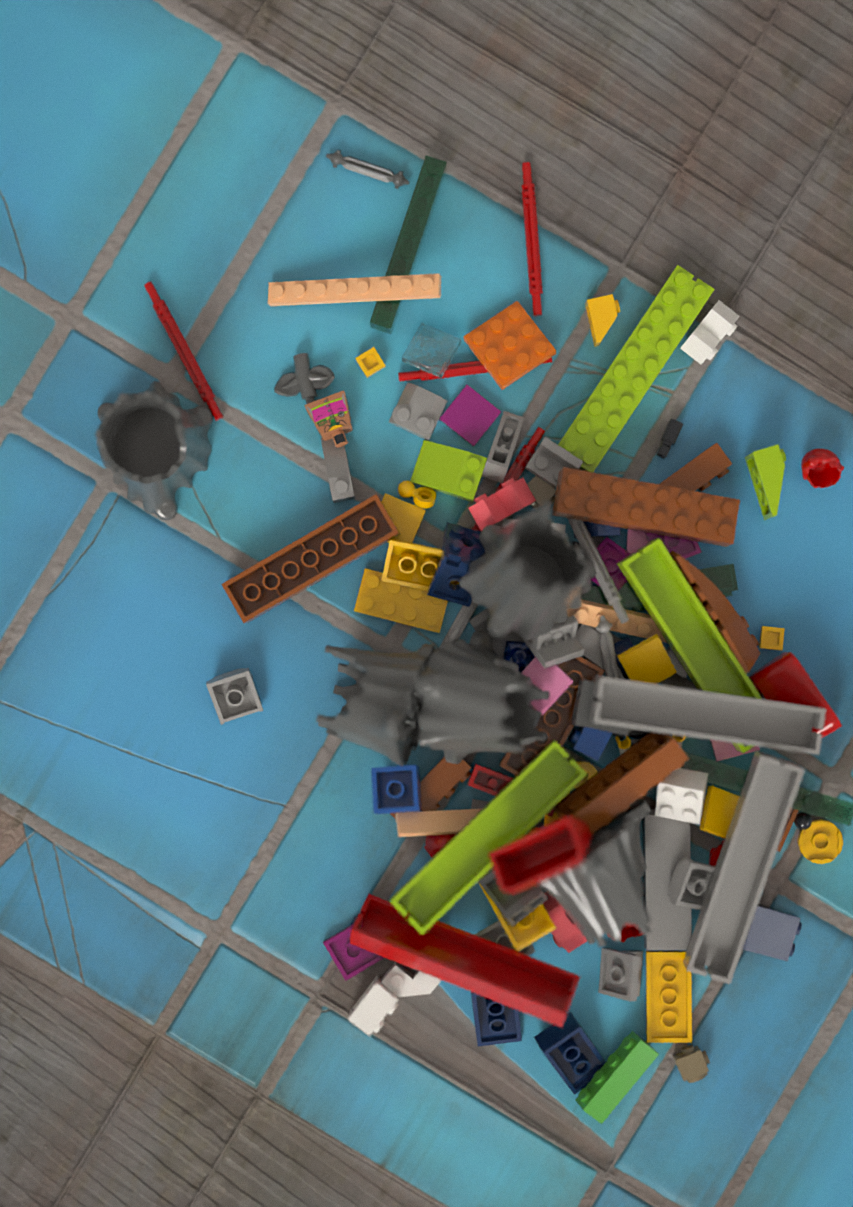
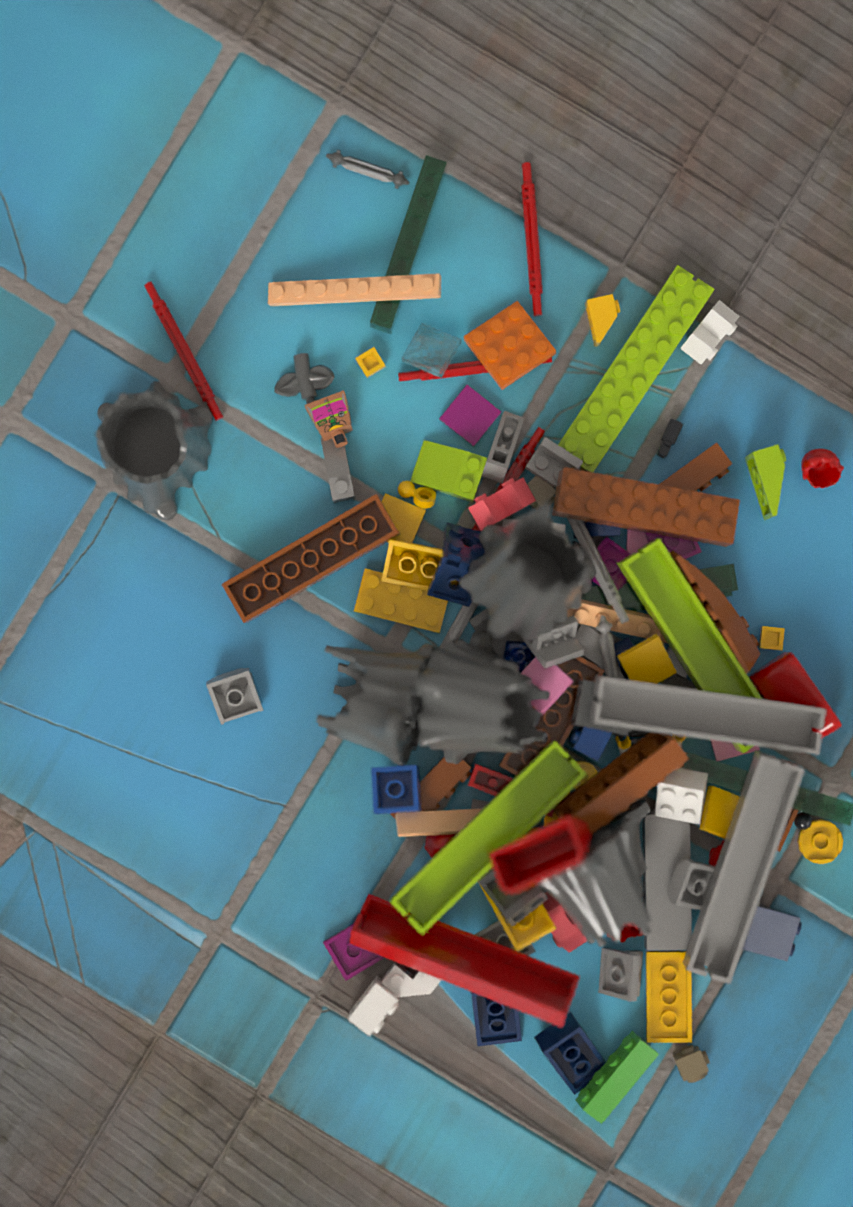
(418, 411): light grey slope -> none

